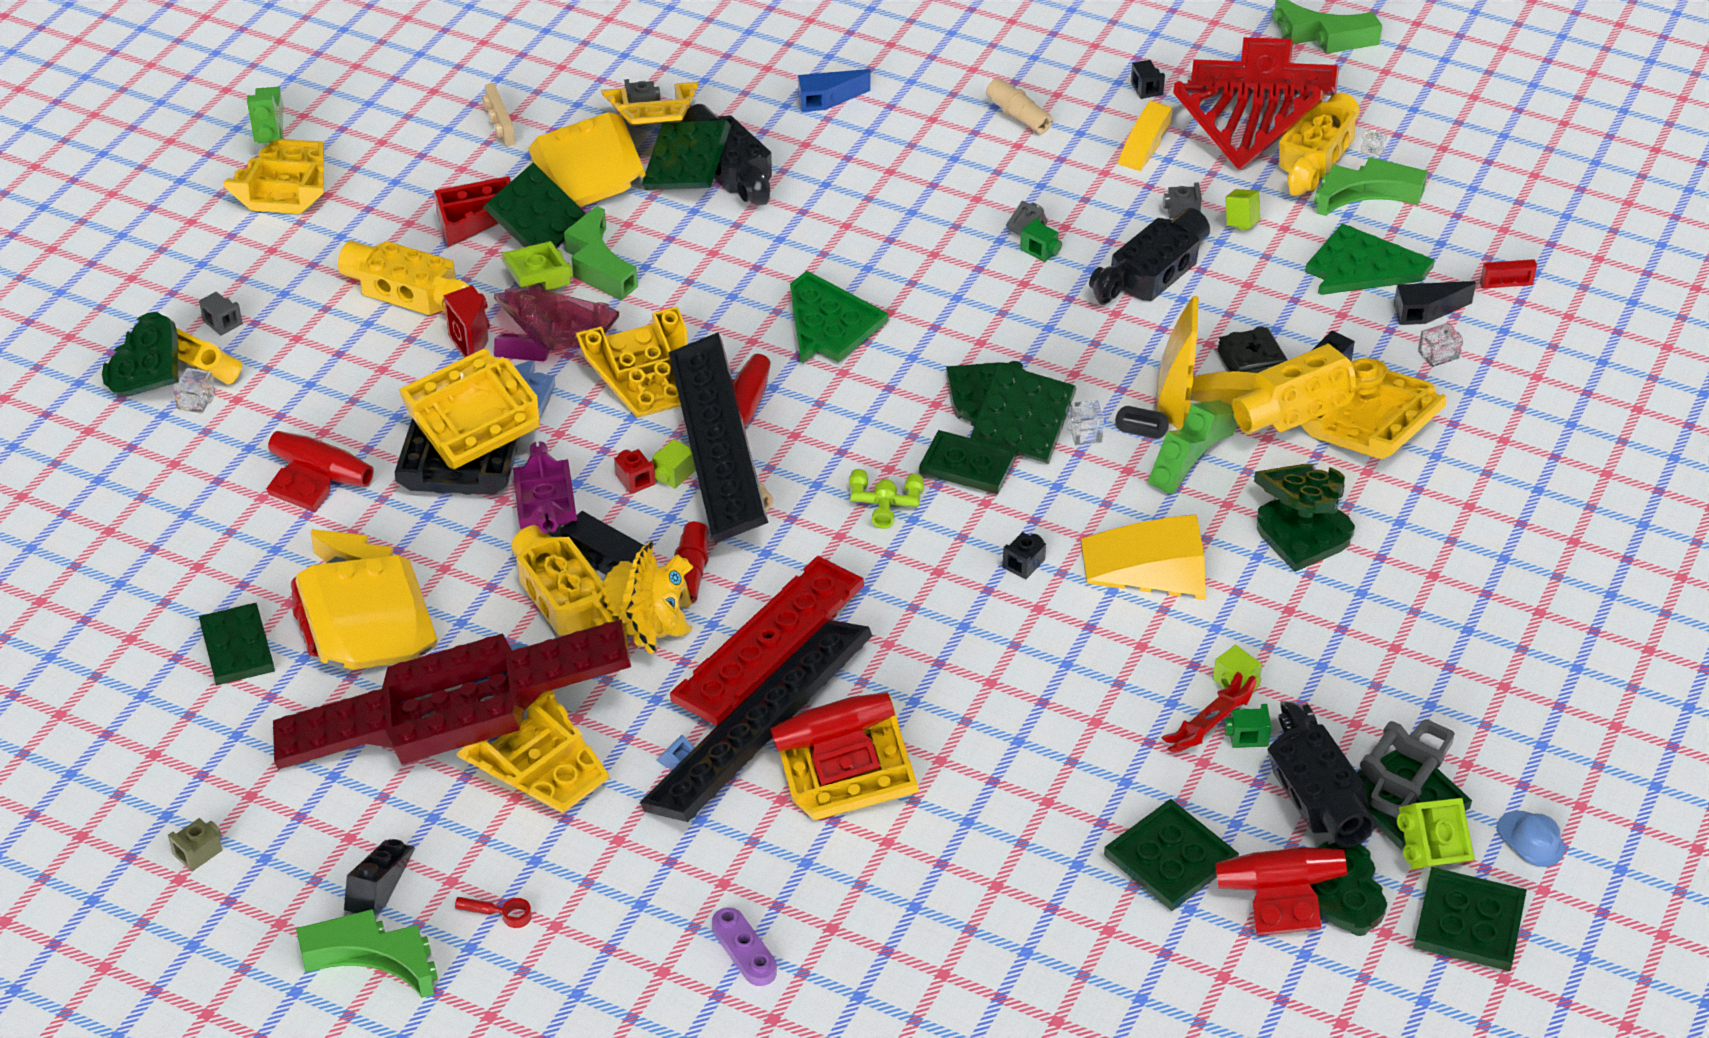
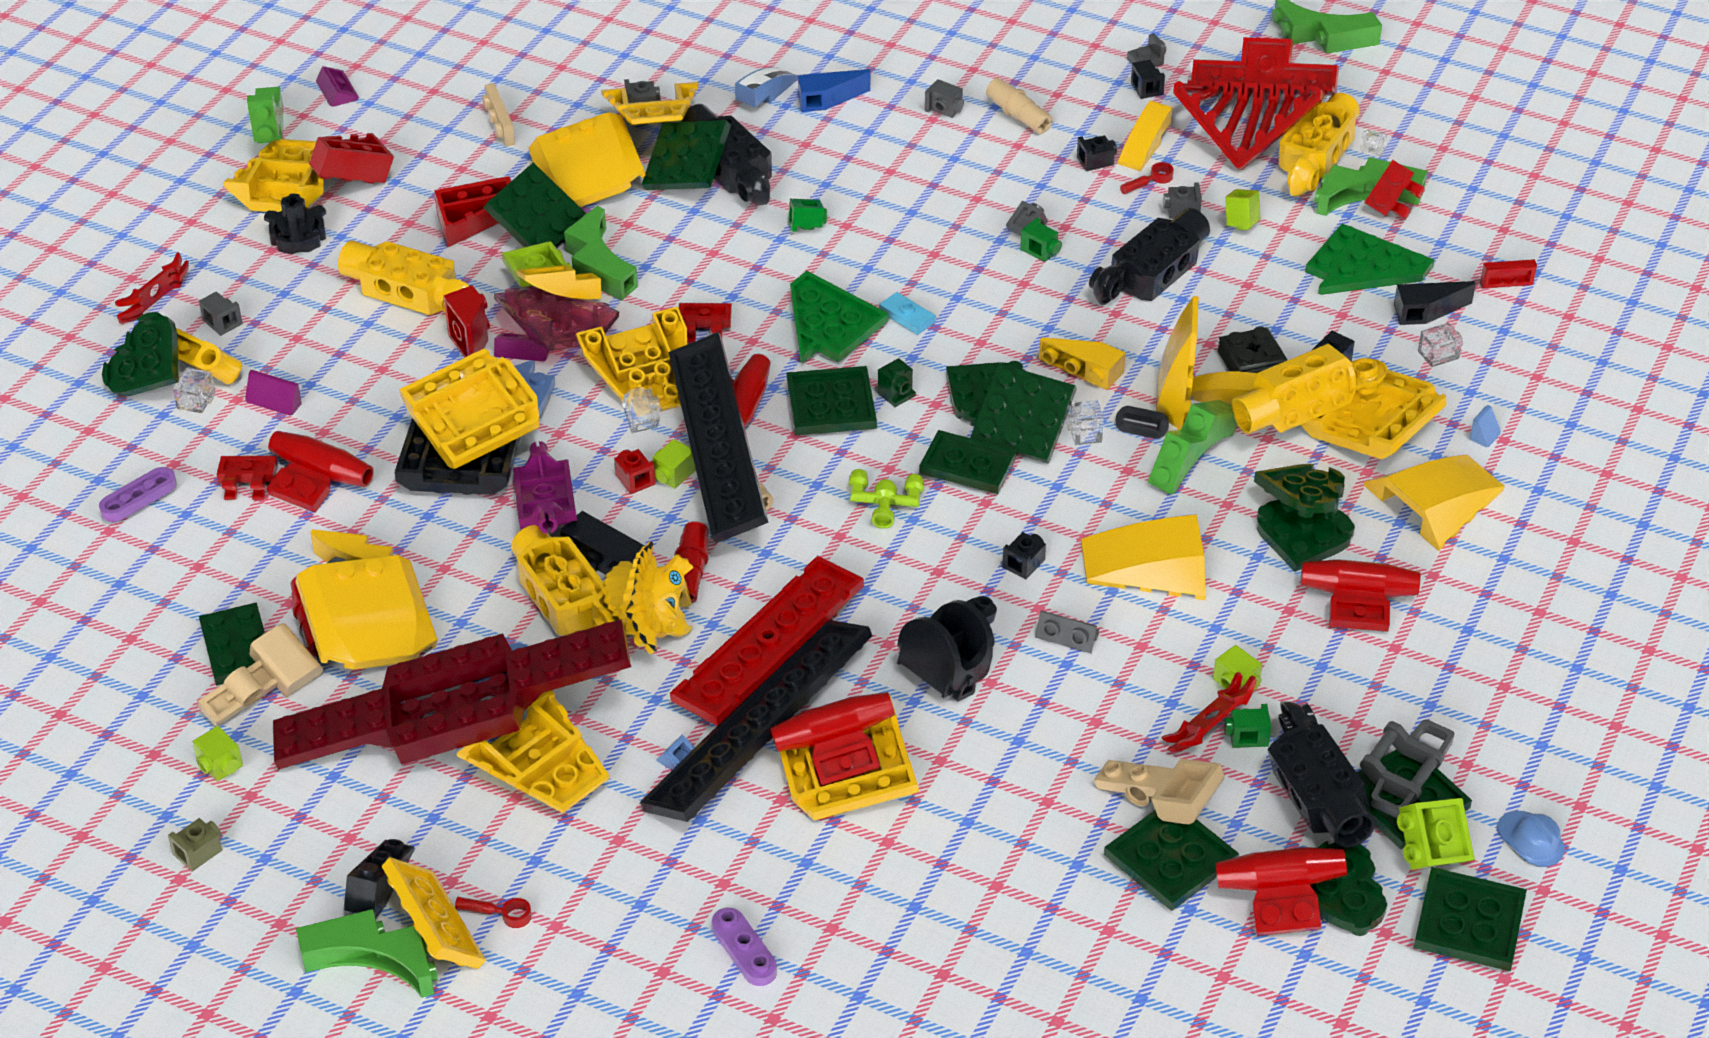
(137, 494): none -> medium lavender plate
(141, 298): none -> red piece
(217, 753): none -> lime brick
(246, 469): none -> red plate
(272, 393): none -> magenta slope
(279, 663): none -> tan plate
(297, 223): none -> black piece
(336, 86): none -> magenta slope
(351, 158): none -> red wedge
(433, 913): none -> yellow plate
(563, 281): none -> yellow slope
(641, 409): none -> clear brick
(707, 316): none -> red plate
(763, 85): none -> medium blue slope
(806, 214): none -> green brick
(831, 400): none -> dark green plate
(896, 382): none -> dark green brick
(907, 313): none -> medium azure plate
(944, 98): none -> dark grey brick
(951, 646): none -> black animal
(1066, 631): none -> dark grey hinge
(1085, 359): none -> yellow slope
(1096, 152): none -> black brick
(1153, 51): none -> dark grey bracket
(1155, 176): none -> red piece
(1176, 792): none -> tan plate
(1360, 590): none -> red plate
(1390, 187): none -> red plate
(1440, 492): none -> yellow wedge
(1485, 427): none -> medium blue slope

